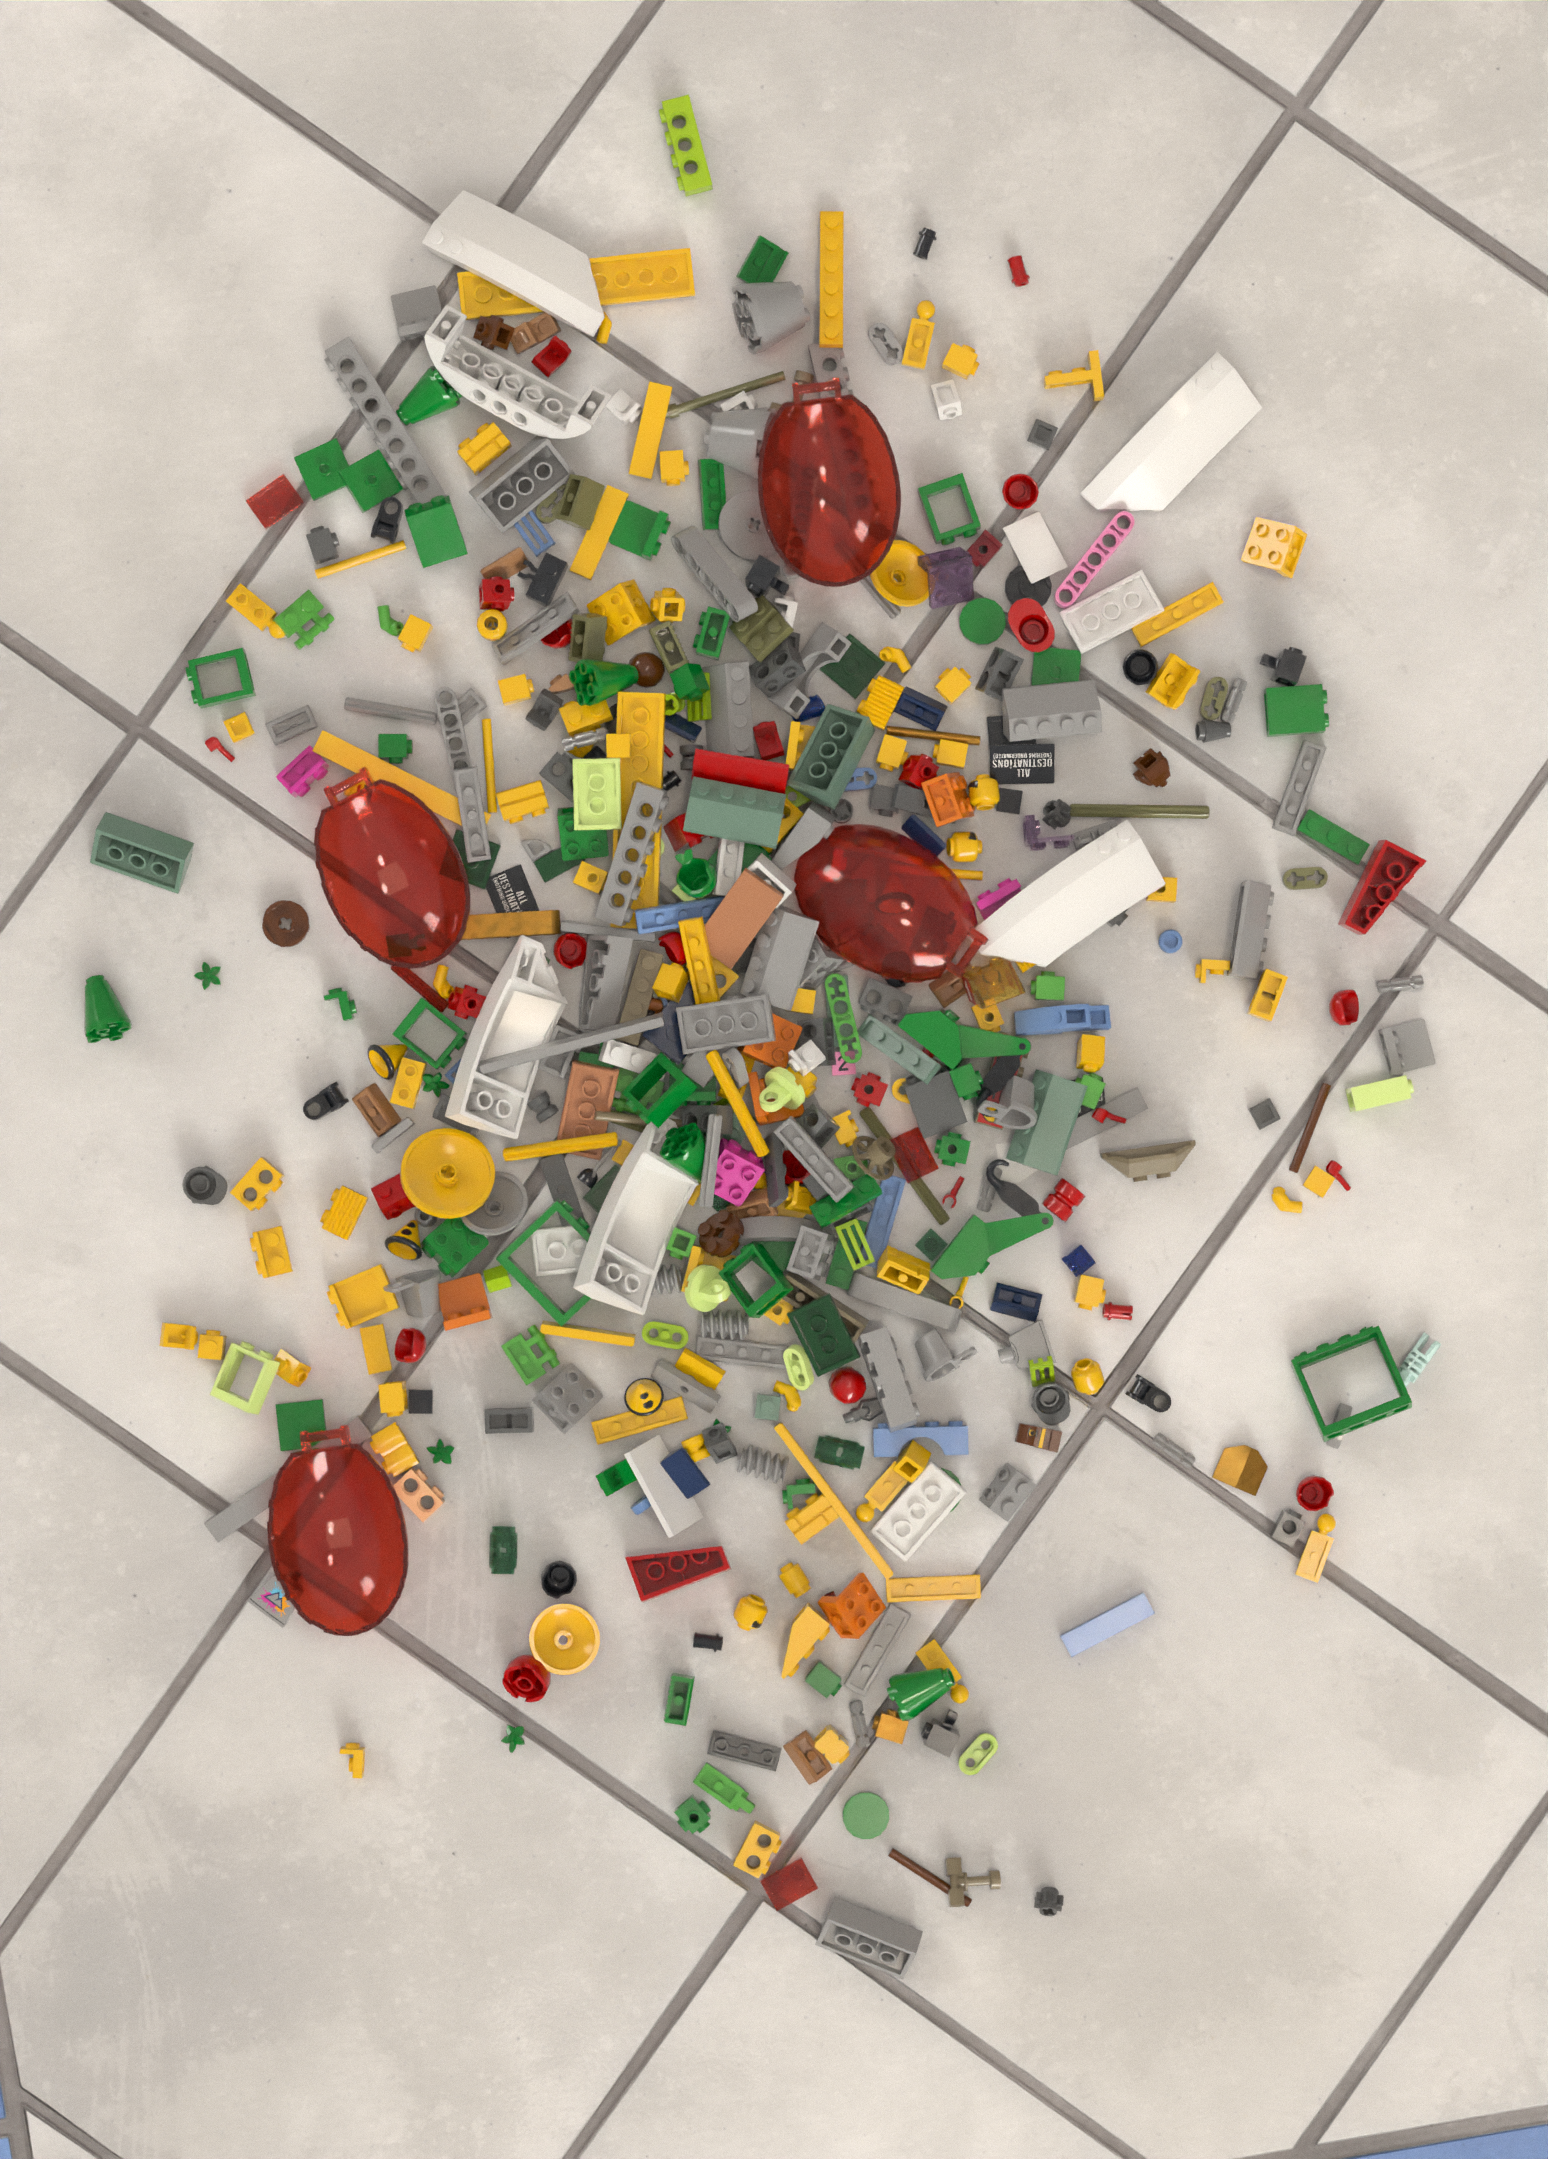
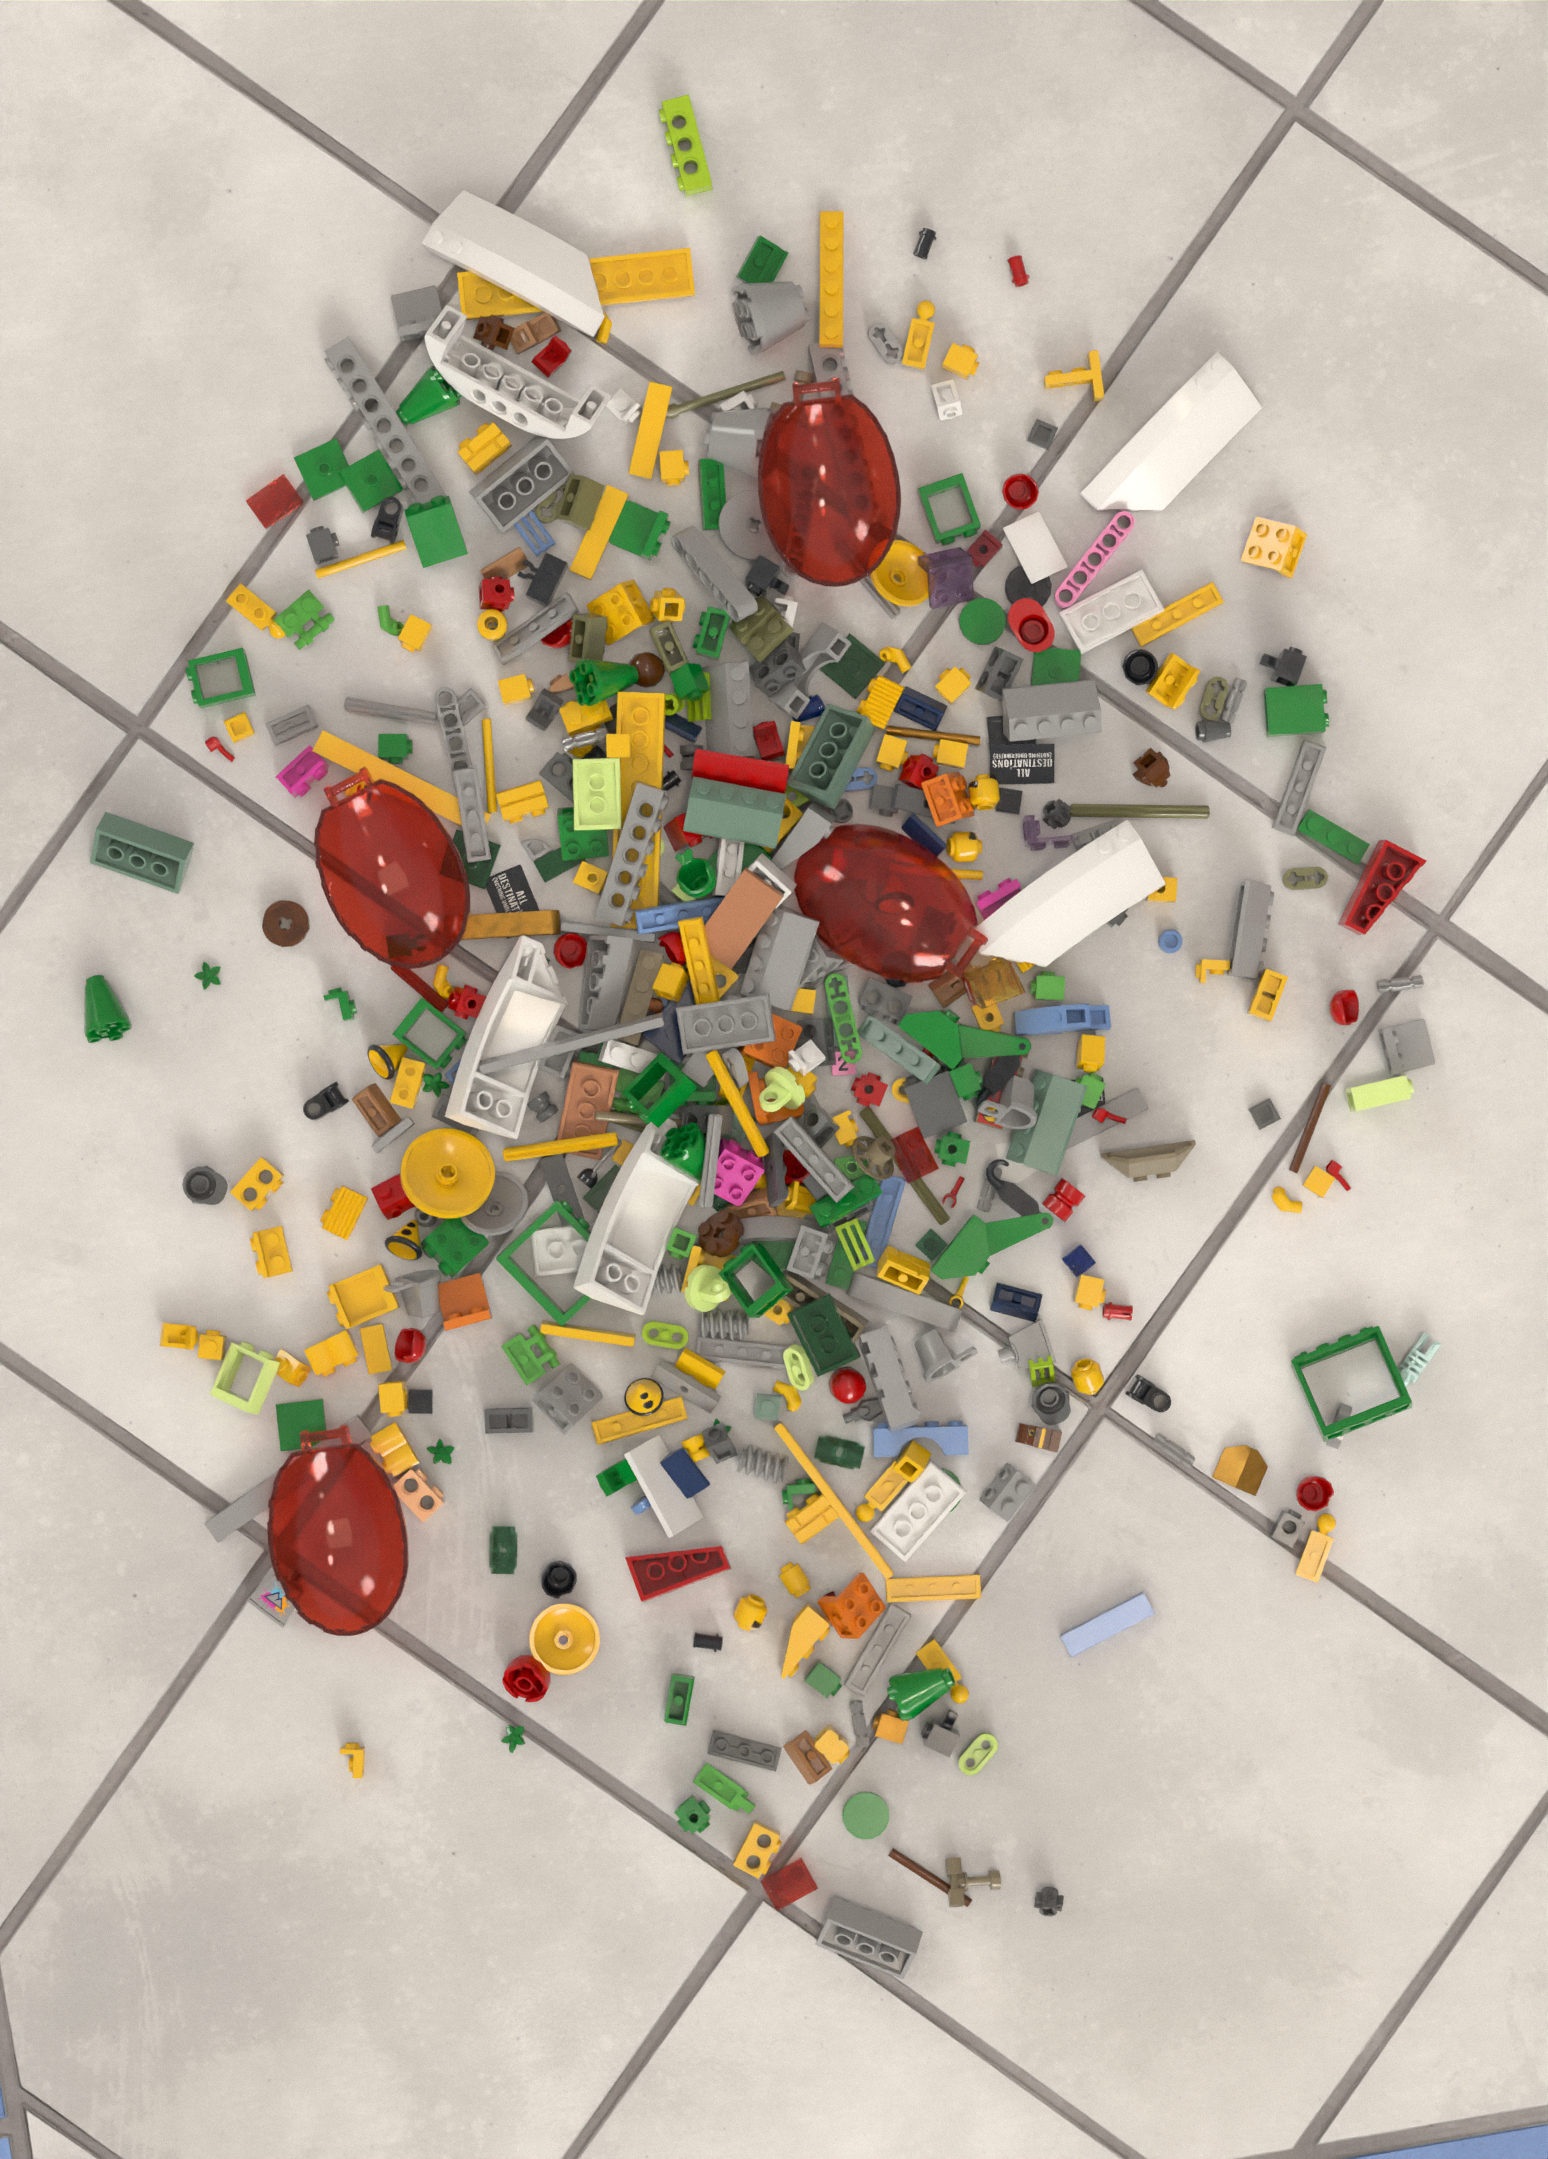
(332, 1352): none -> yellow brick
(497, 1278): lime slope -> none

